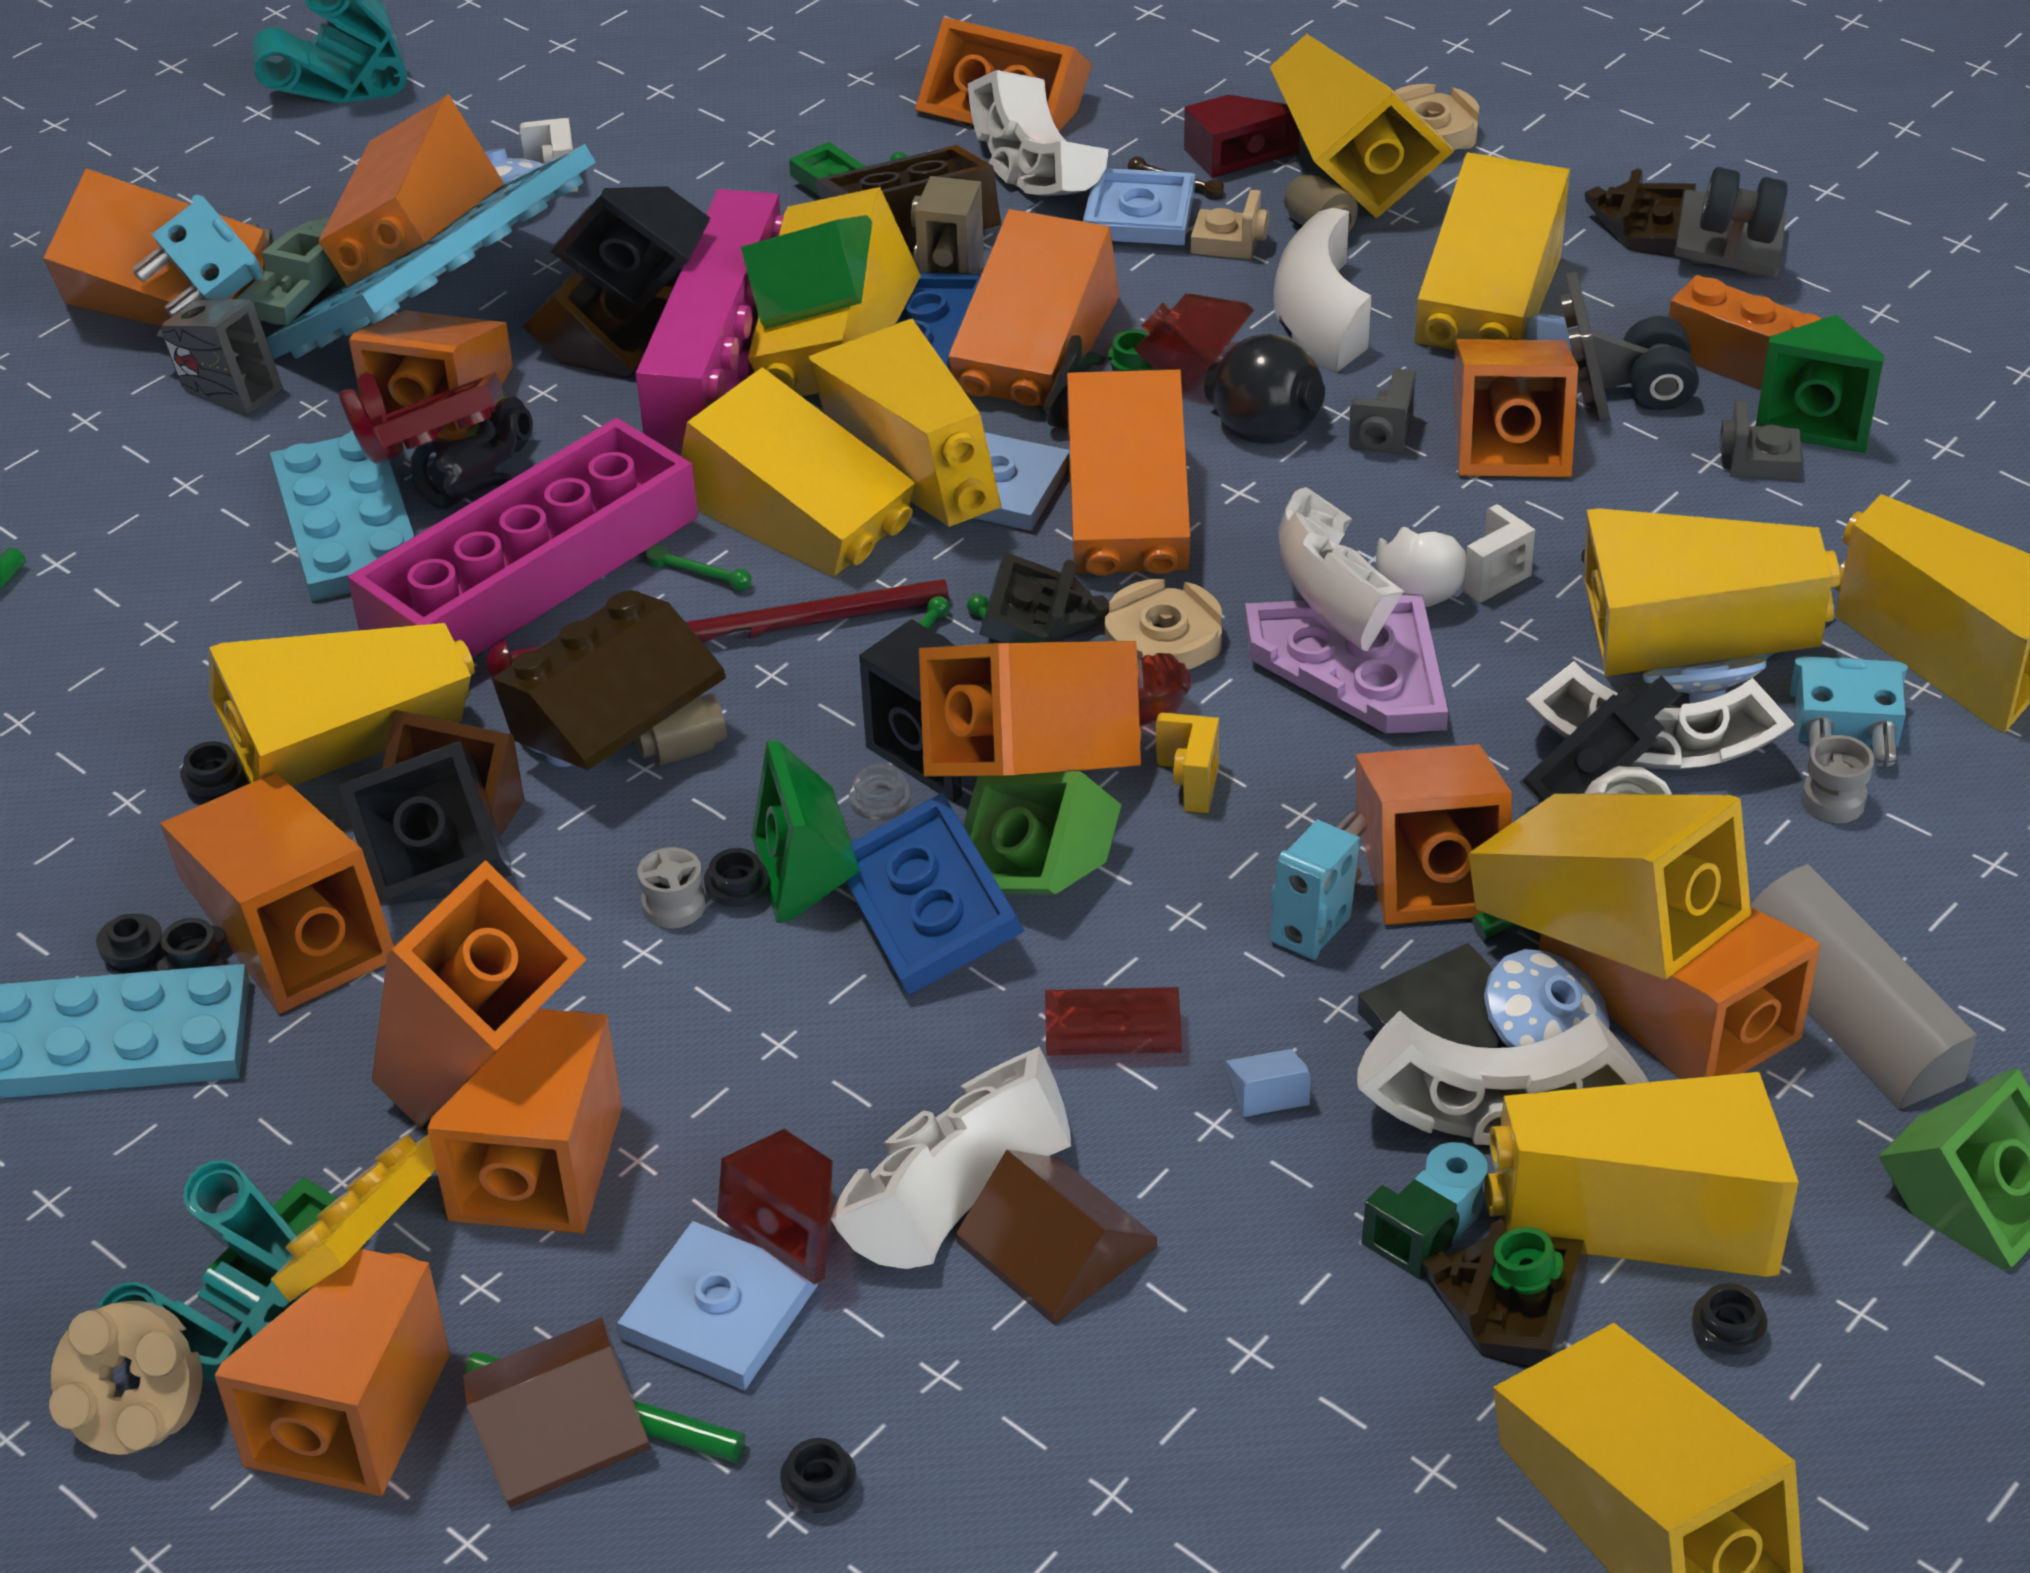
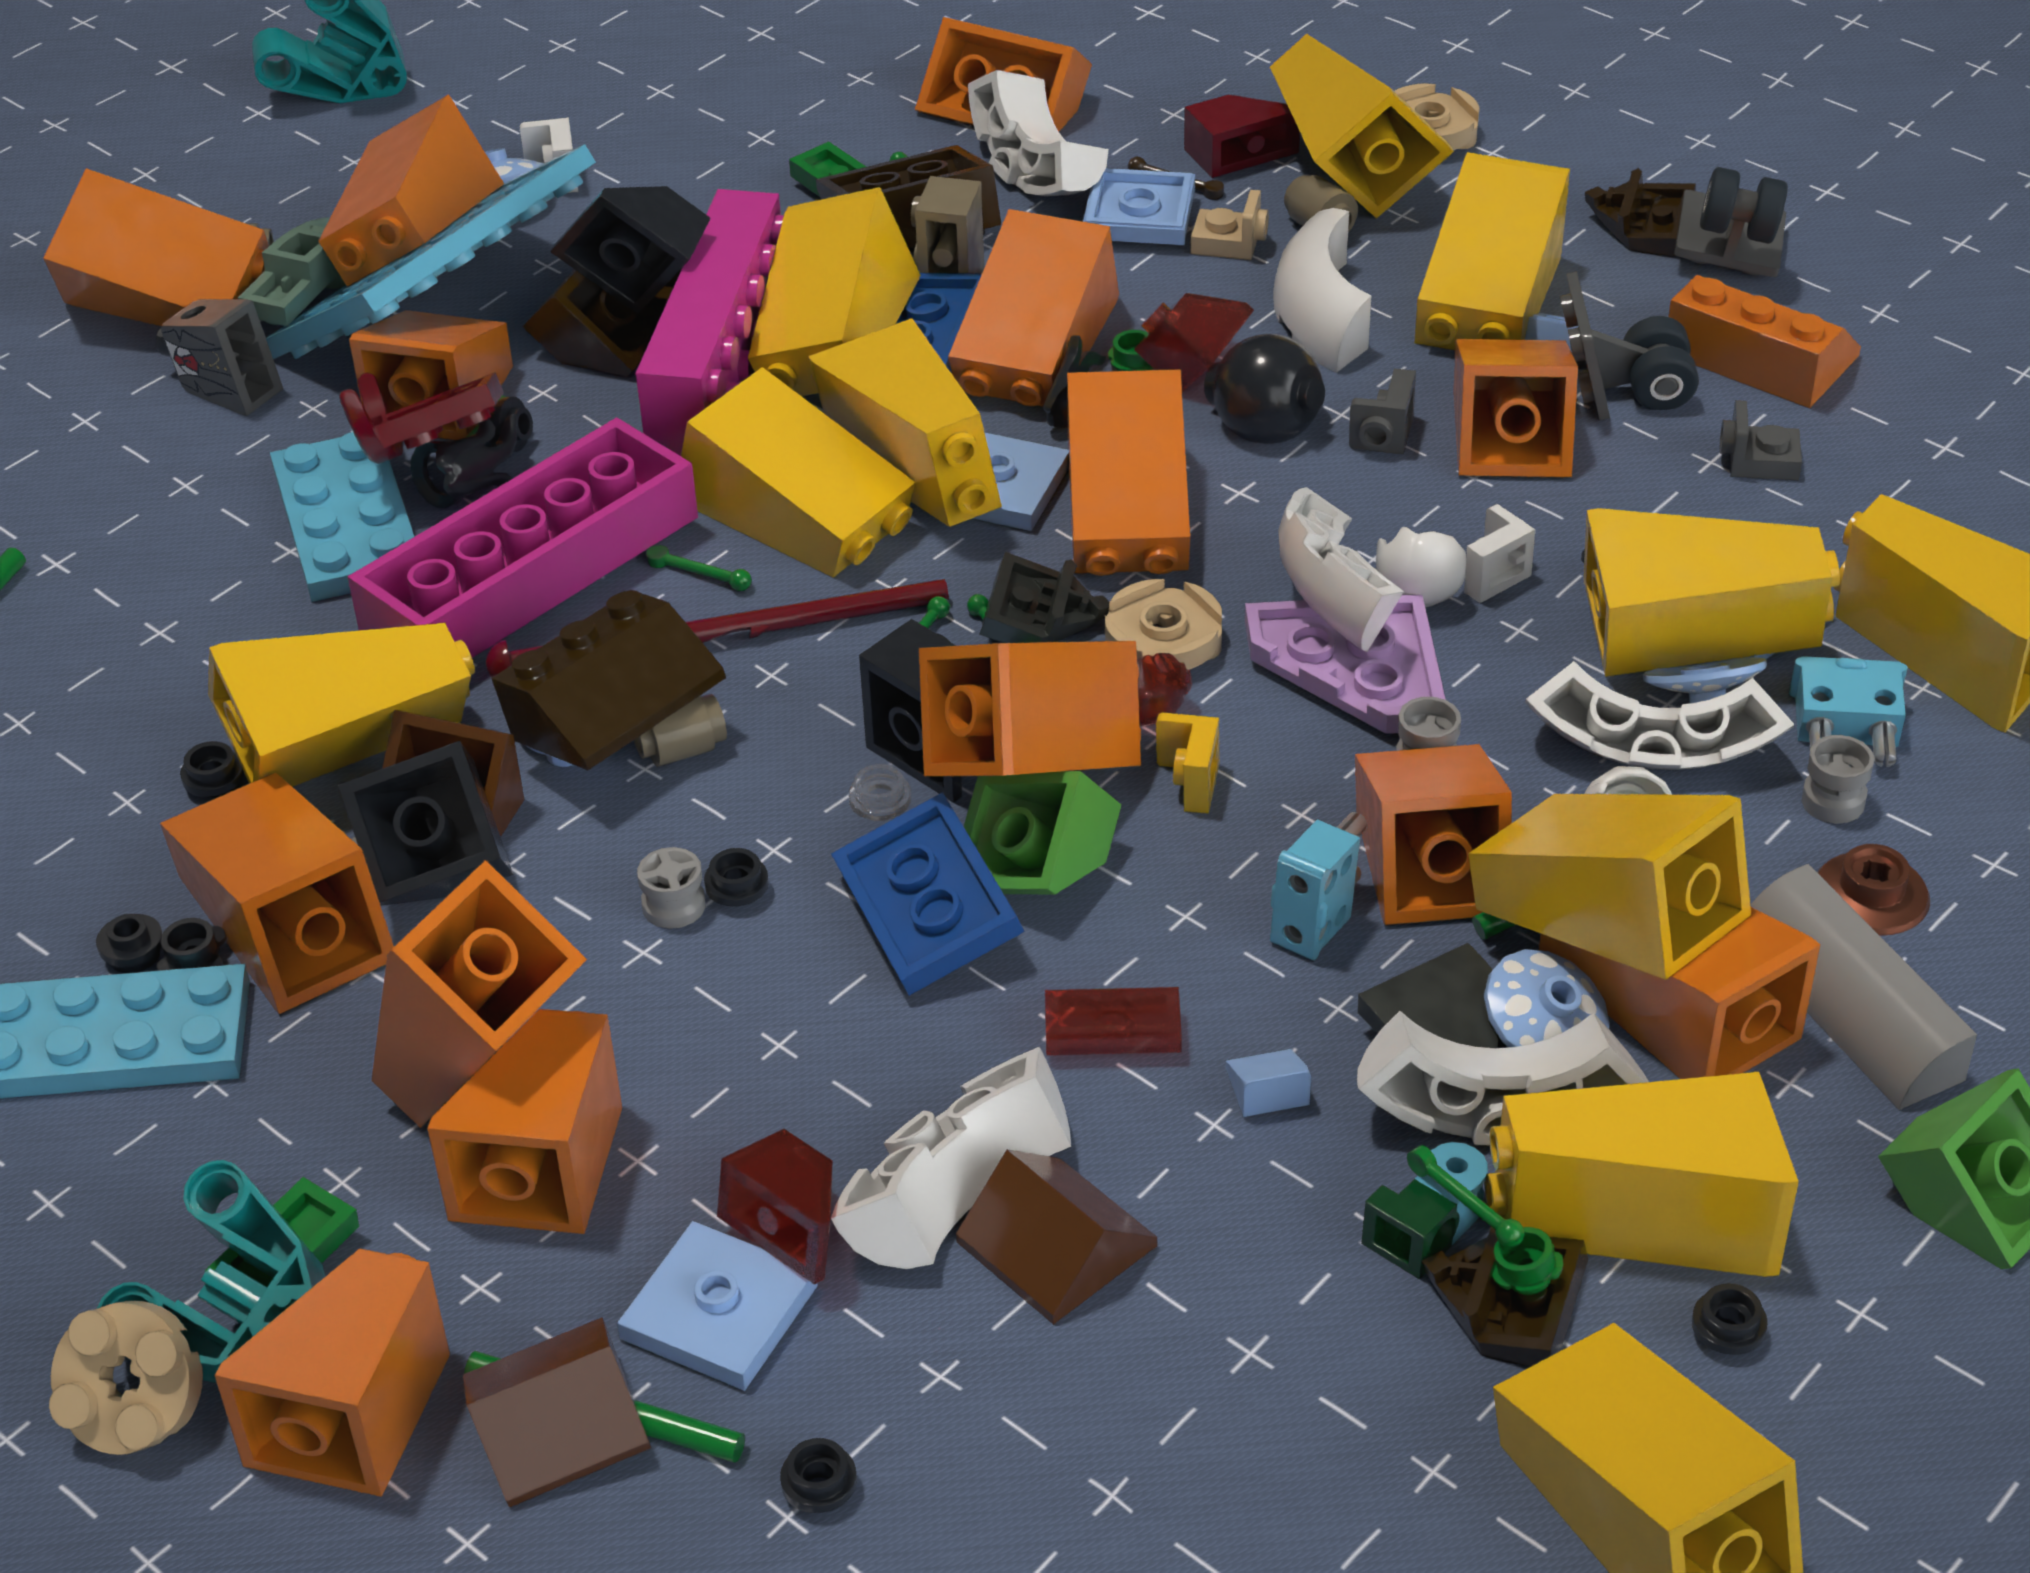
(204, 253): medium azure piece -> none
(355, 1215): yellow plate -> none
(799, 834): green slope -> none
(809, 270): green slope -> none
(1423, 1163): none -> green hinge
(1428, 724): none -> light grey wheel
(1608, 738): black hinge -> none
(1822, 383): green slope -> none
(1879, 887): none -> copper piece

